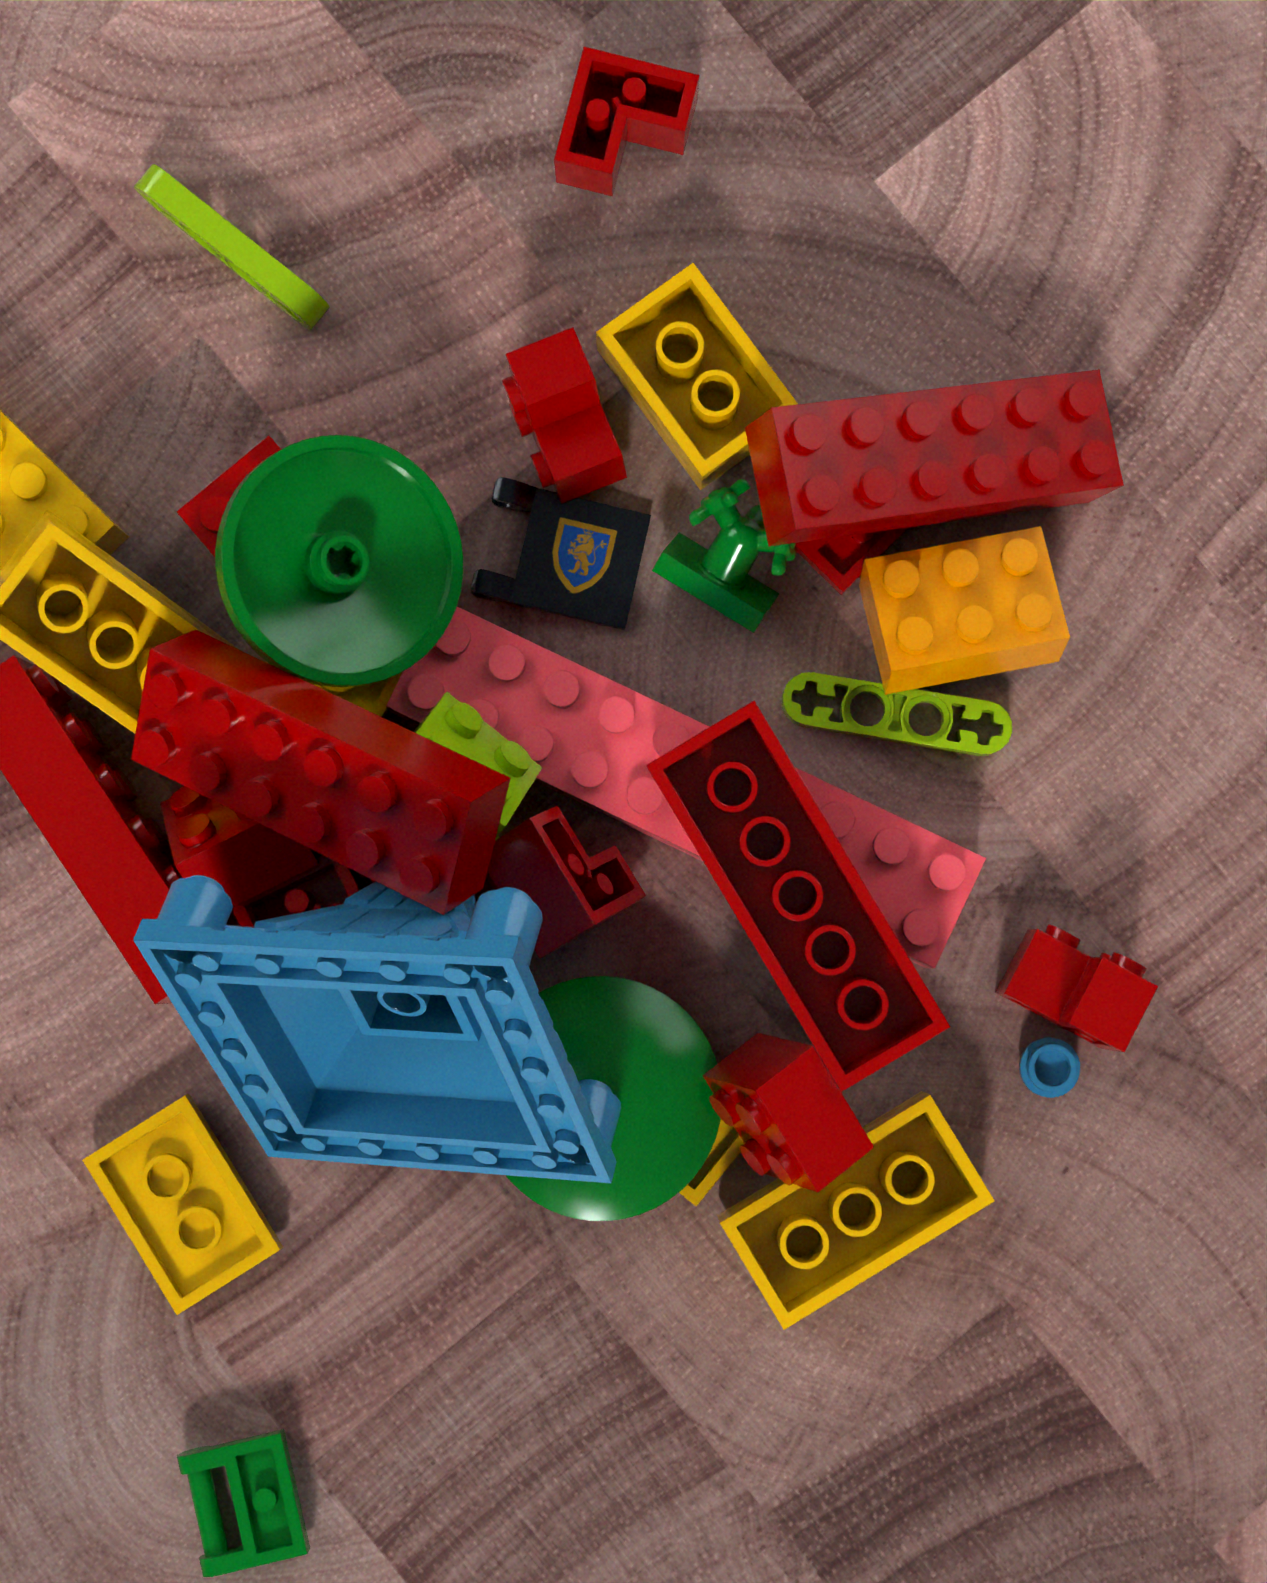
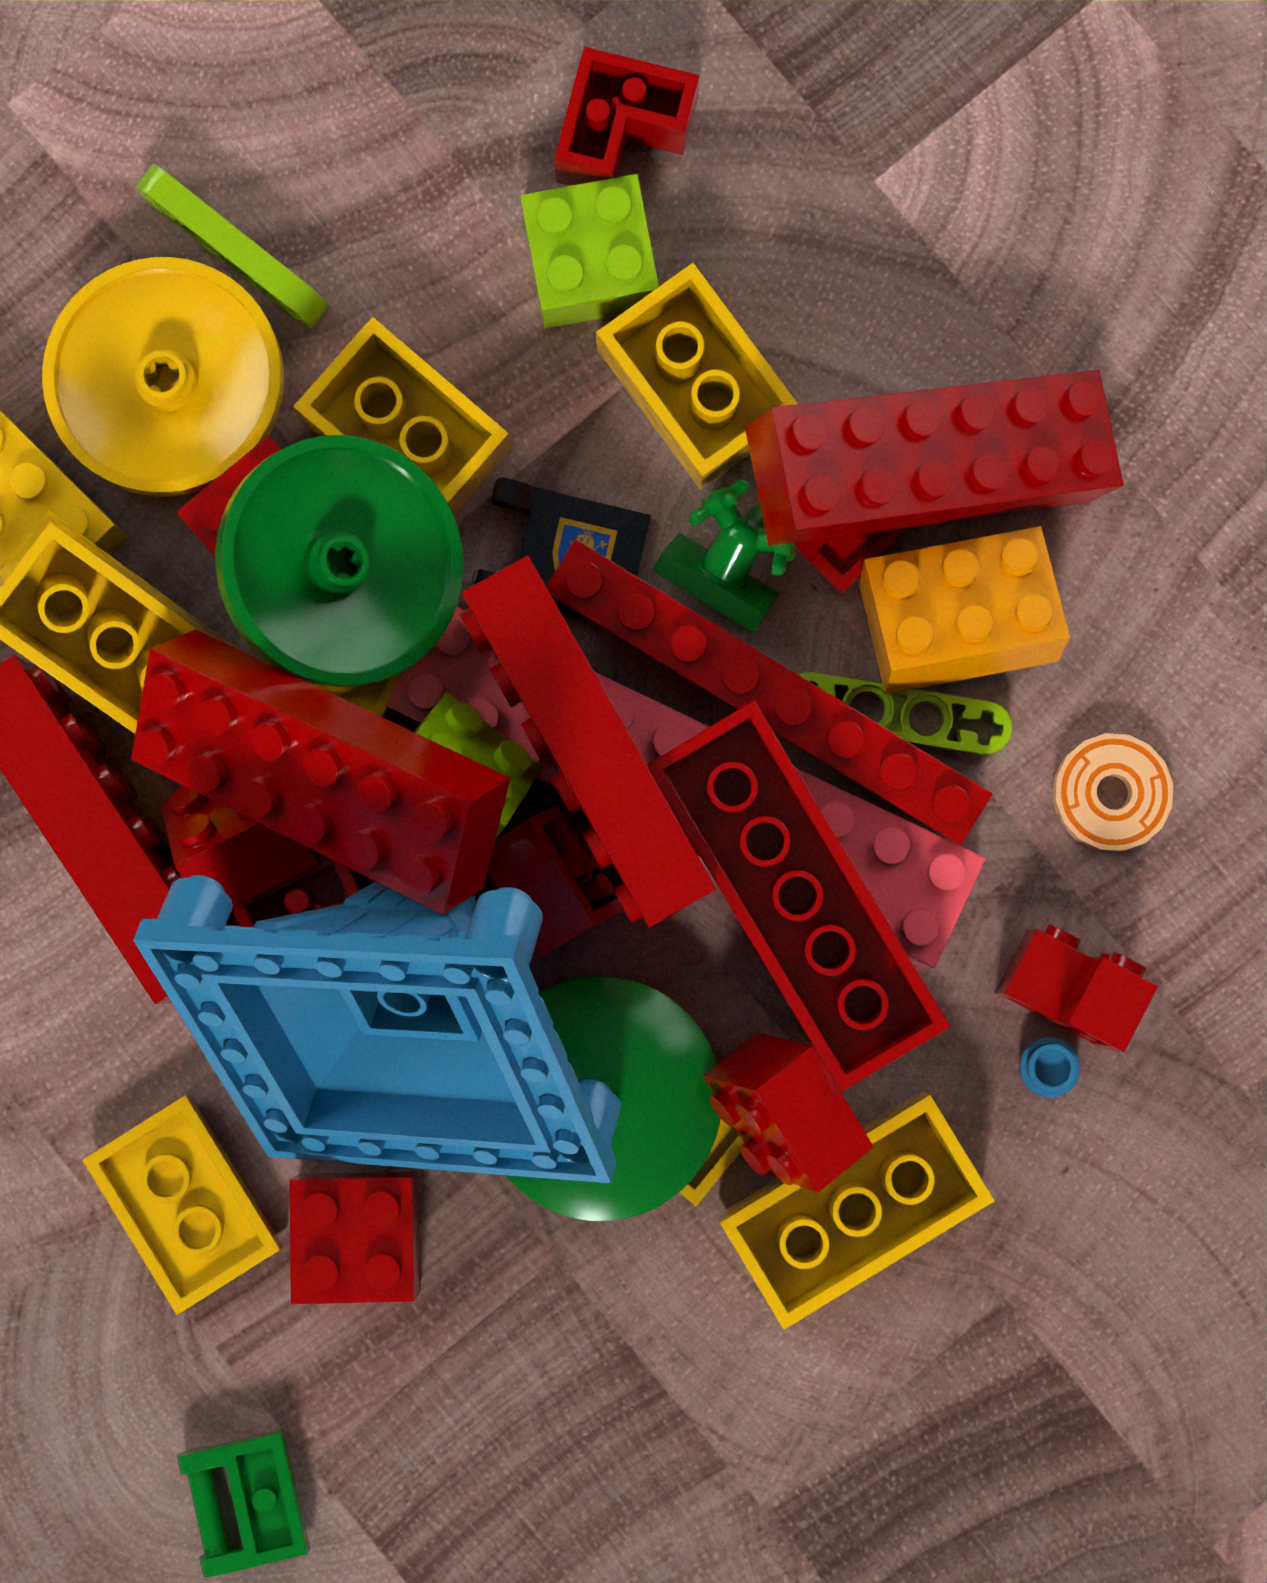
(162, 375): none -> yellow dish
(354, 1237): none -> red brick
(397, 399): none -> yellow brick
(560, 405): red brick -> none
(588, 742): none -> red brick
(589, 249): none -> lime brick
(787, 700): none -> red brick
(1147, 787): none -> light nougat tile

